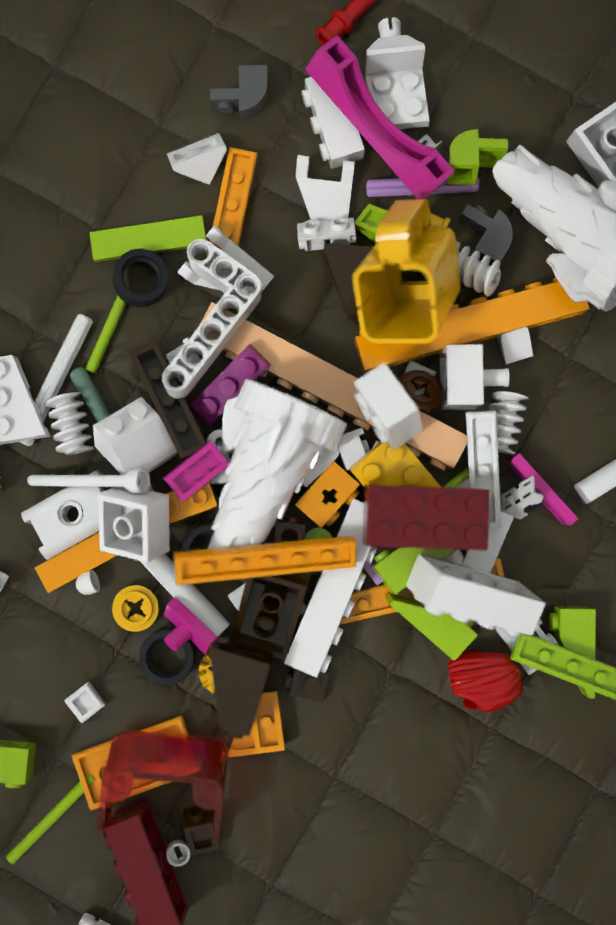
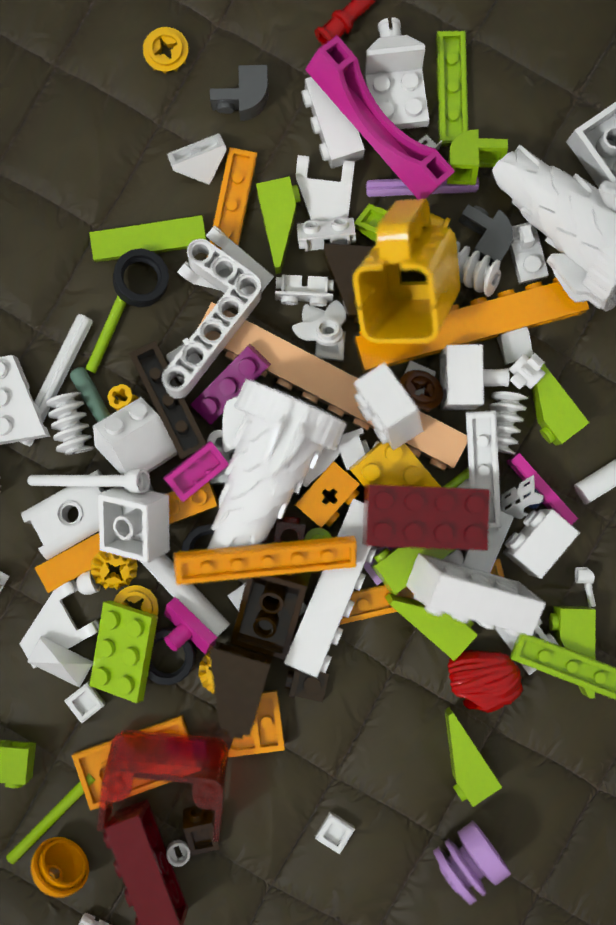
(56, 623): none -> white flag
(60, 661): none -> white slope
(64, 862): none -> light orange piece
(100, 570): none -> yellow gear
(123, 651): none -> lime plate
(124, 394): none -> yellow bush
(171, 38): none -> yellow gear
(278, 210): none -> lime slope
(314, 292): none -> white hinge
(319, 322): none -> white plate
(333, 353): none -> white tile
(334, 832): none -> white tile
(451, 85): none -> lime tile
(469, 769): none -> lime slope
(471, 863): none -> lavender wheel
(527, 254): none -> white hinge
(527, 371): none -> white gear
(540, 542): none -> white brick
(556, 410): none -> lime slope
(586, 576): none -> white hand

